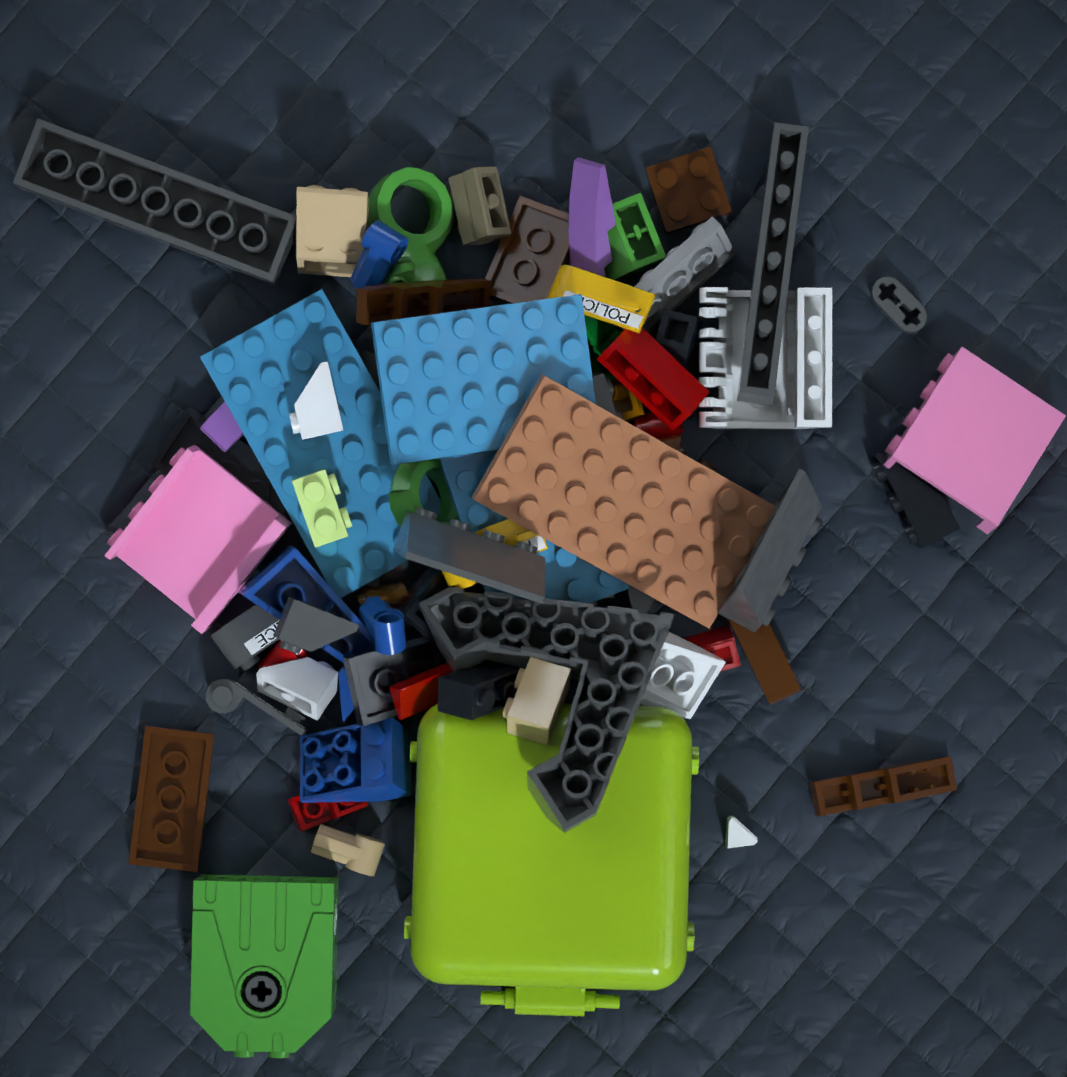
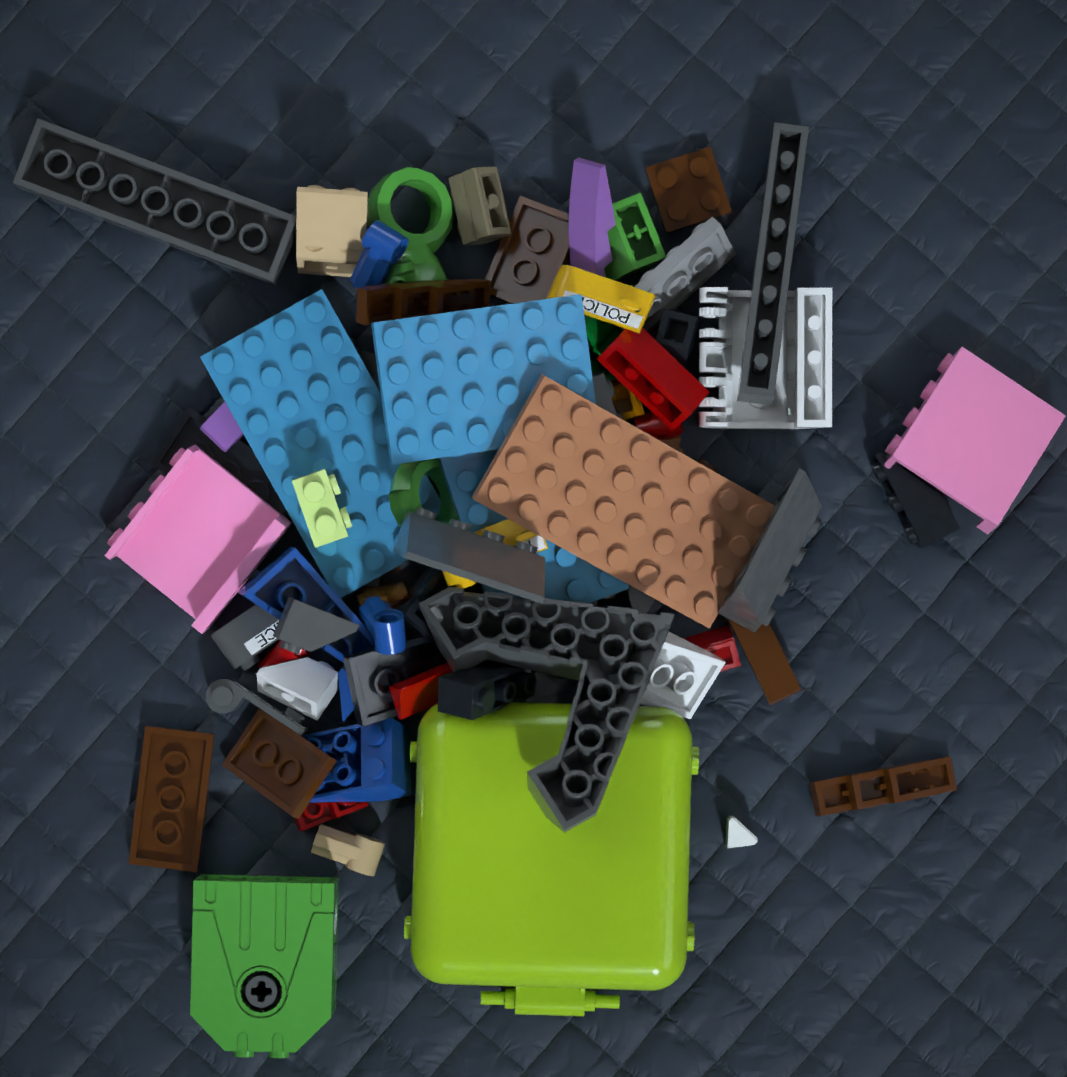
(279, 763): none -> reddish brown plate
(317, 406): white slope -> none
(537, 701): tan brick -> none
(904, 298): dark grey beam -> none

